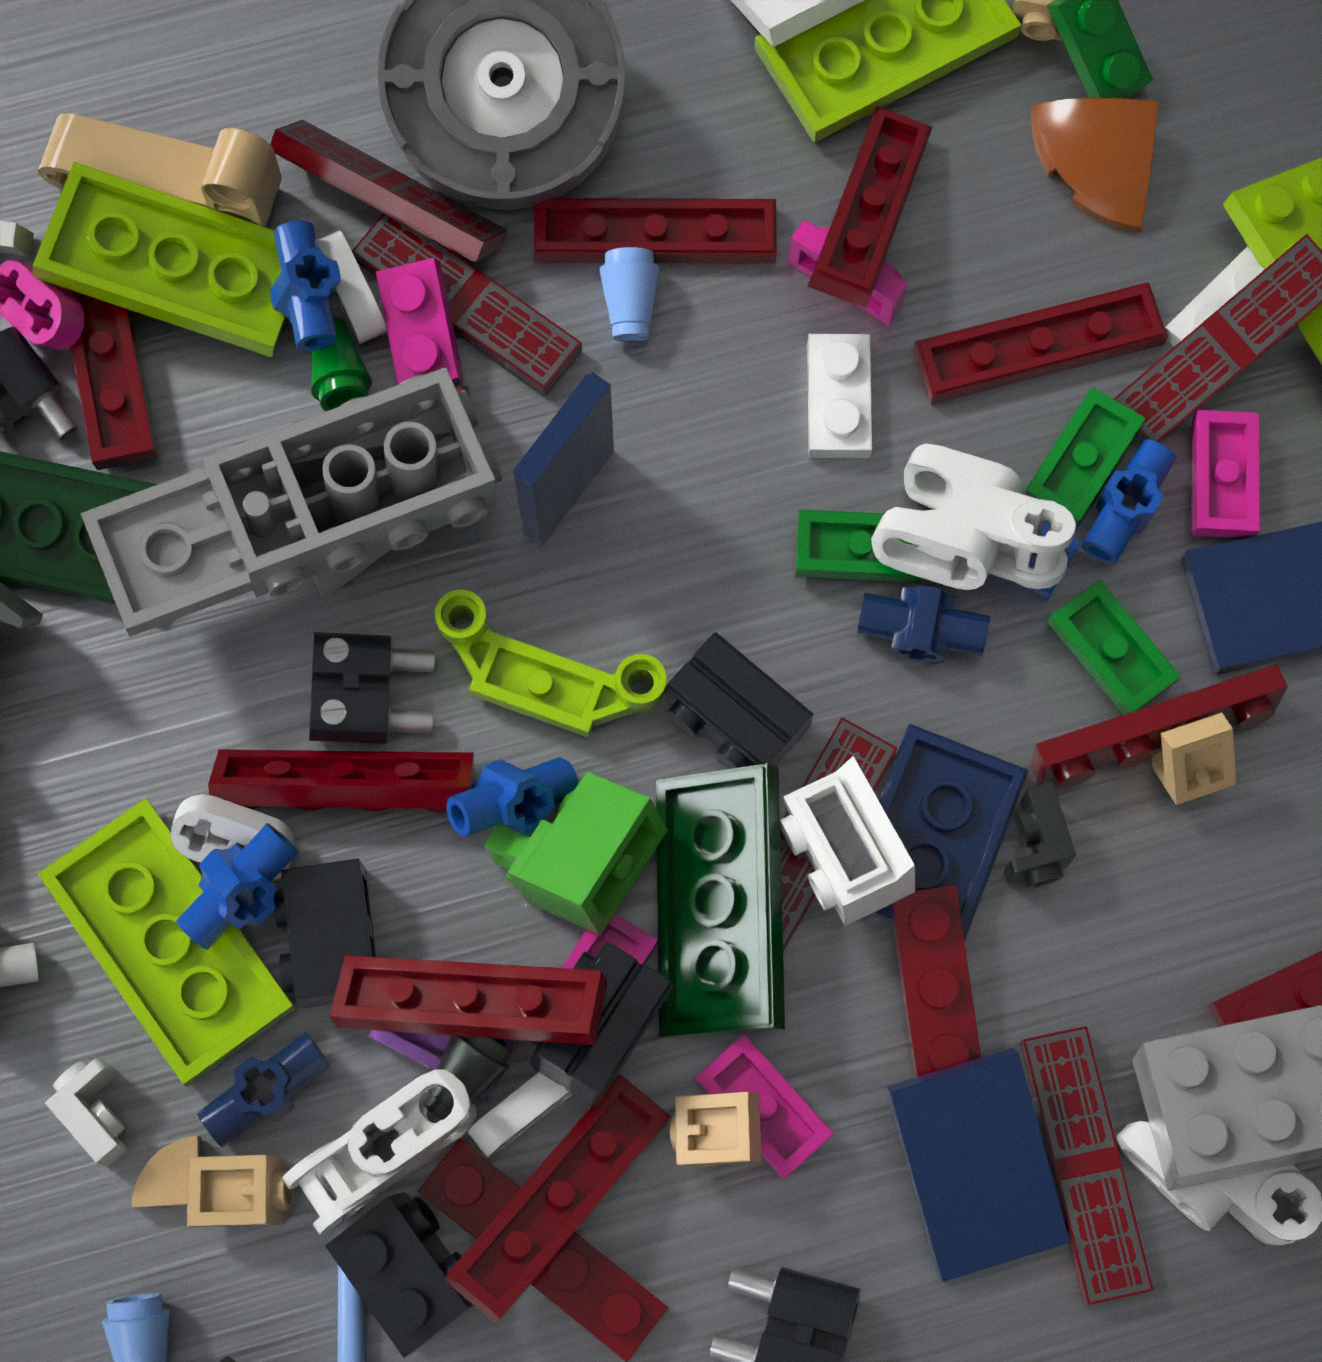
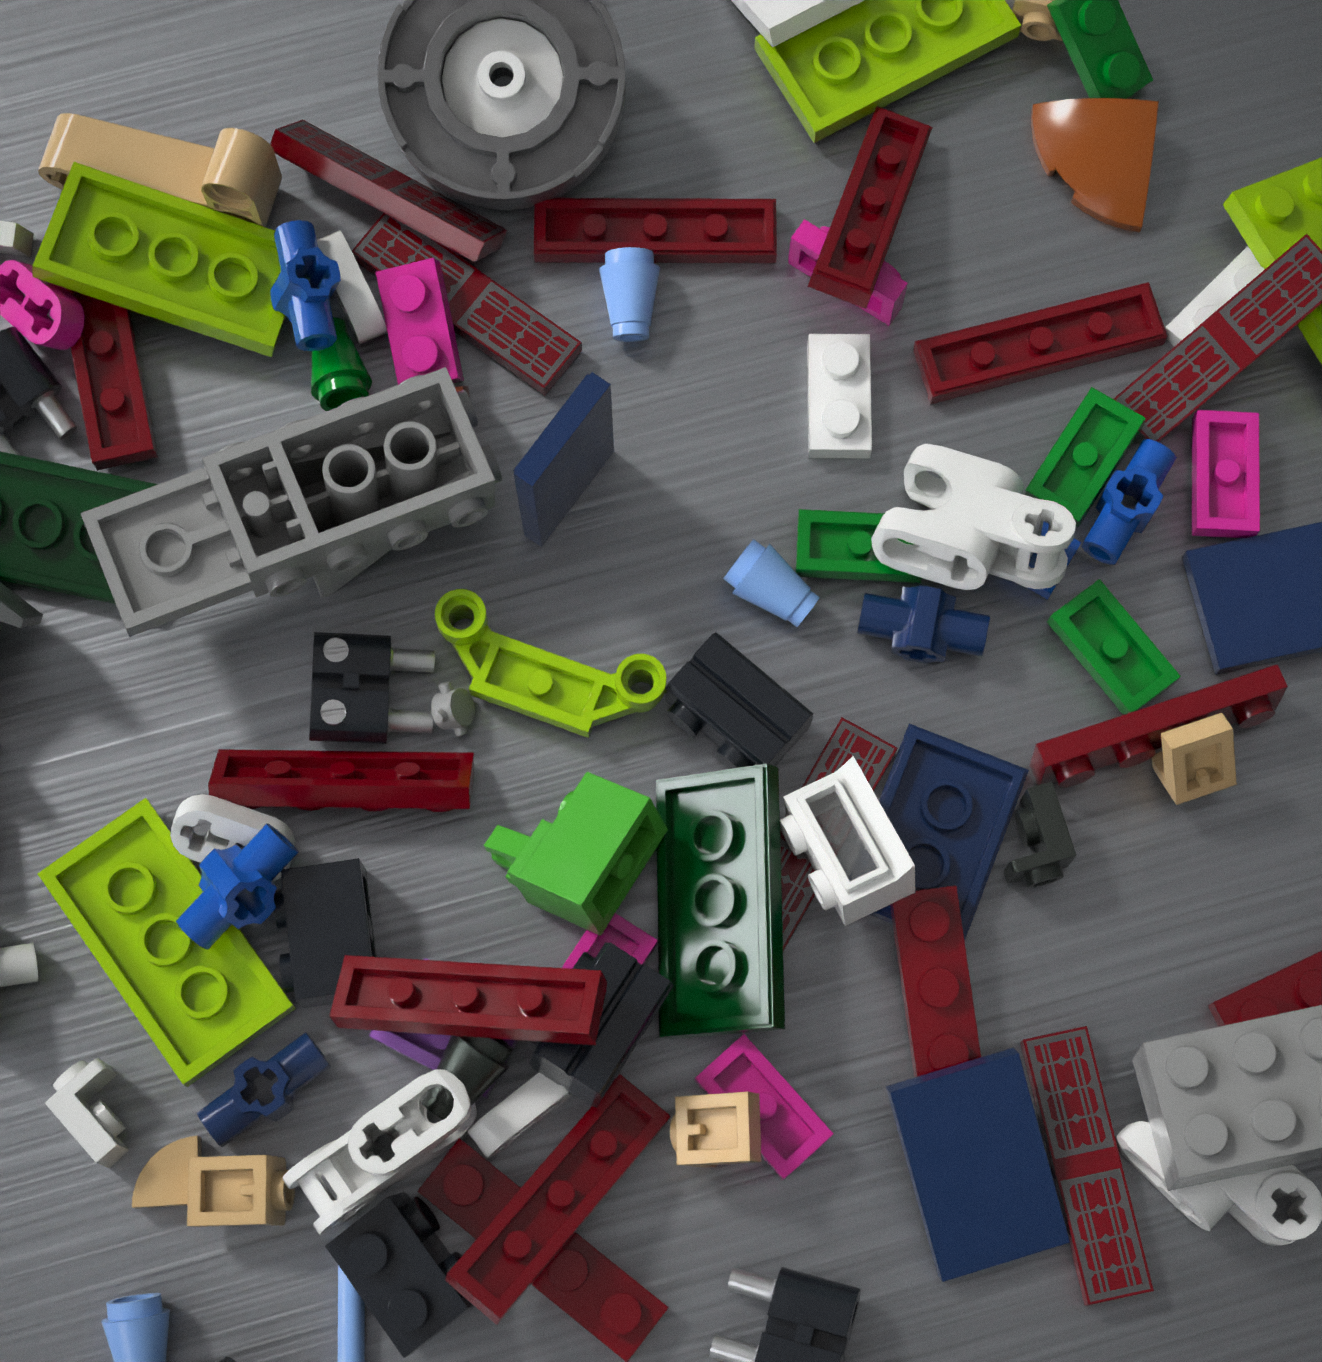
(453, 708): none -> light grey piece
(511, 796): blue axle -> none
(771, 583): none -> light blue cone

